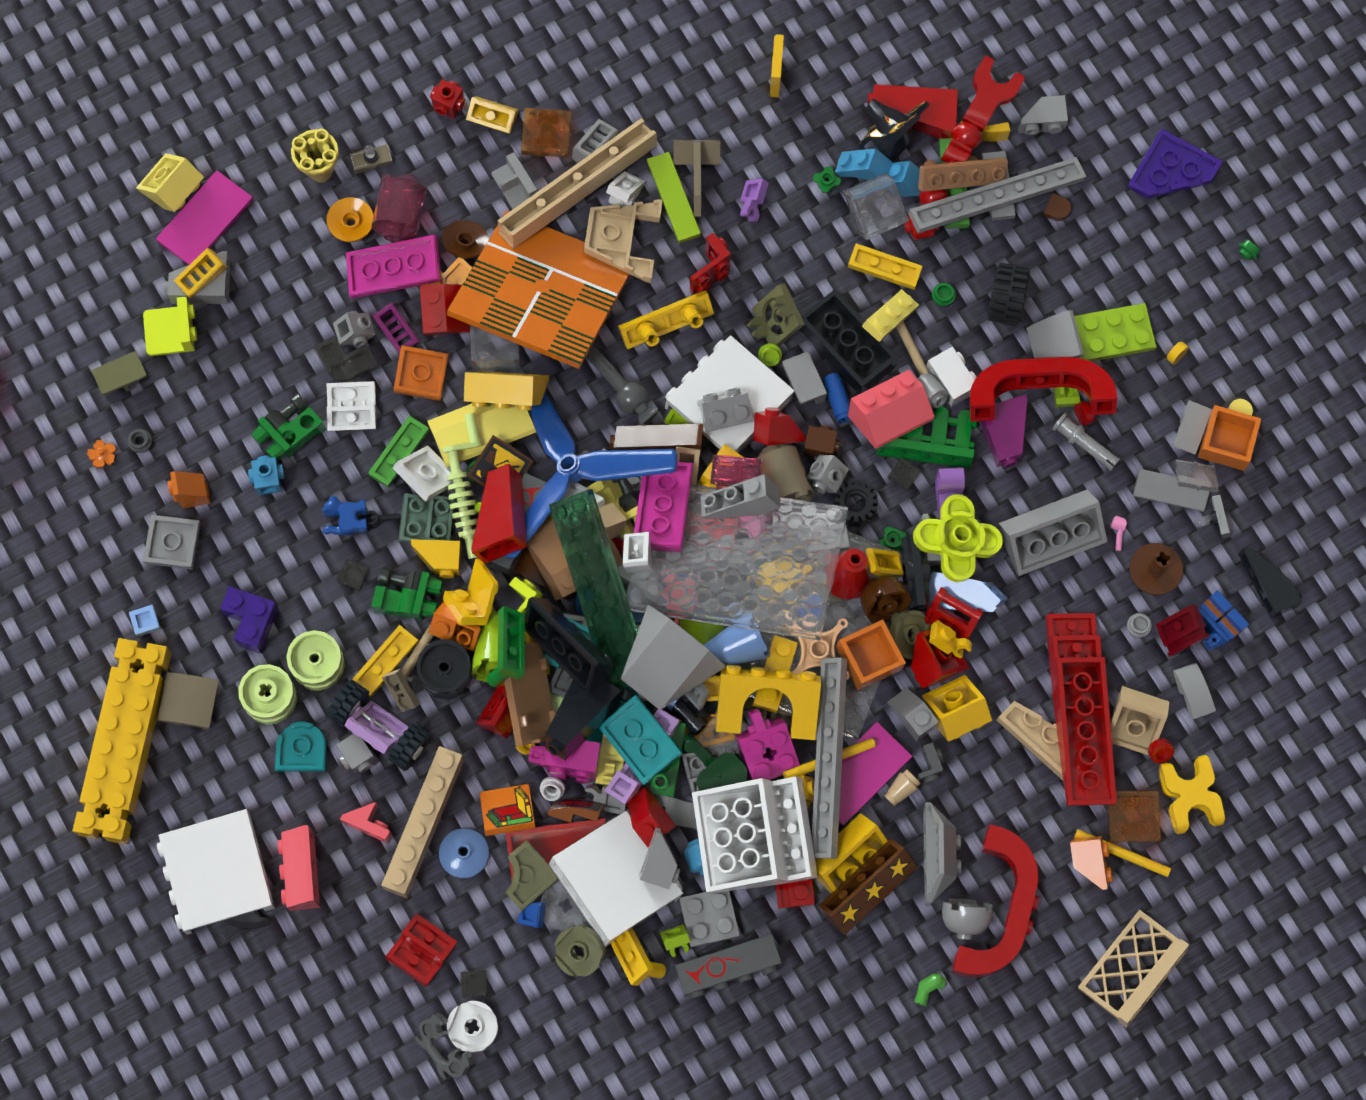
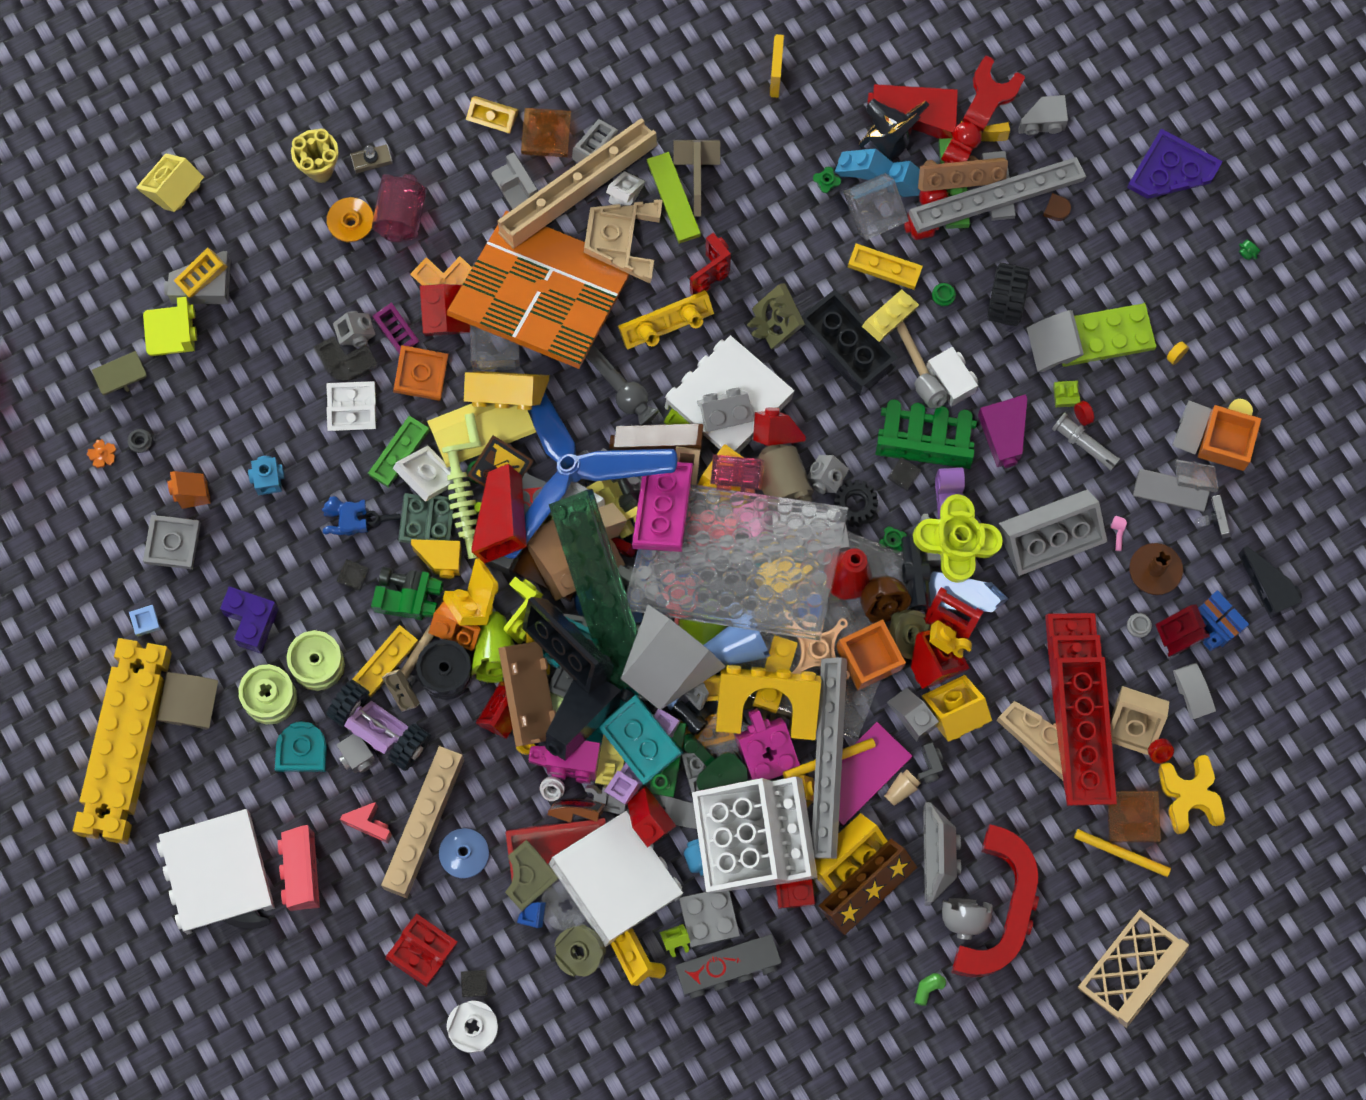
(204, 218): dark pink tile -> none
(288, 435): green hips -> none
(393, 266): dark pink tile -> none
(431, 1030): dark grey helmet -> none
(447, 98): red brick -> none
(464, 239): reddish brown dish -> none
(507, 810): tile -> none
(510, 647): green piece -> none
(637, 552): white slope -> none
(659, 864): light grey slope -> none
(742, 499): light grey slope -> none
(752, 195): medium lavender plate -> none
(770, 354): lime plate -> none
(804, 379): light grey panel -> none
(821, 441): reddish brown brick -> none
(837, 397): blue piece -> none
(884, 562): yellow slope -> none
(891, 409): coral slope -> none
(1042, 373): red arch -> none
(1090, 860): slope -> none

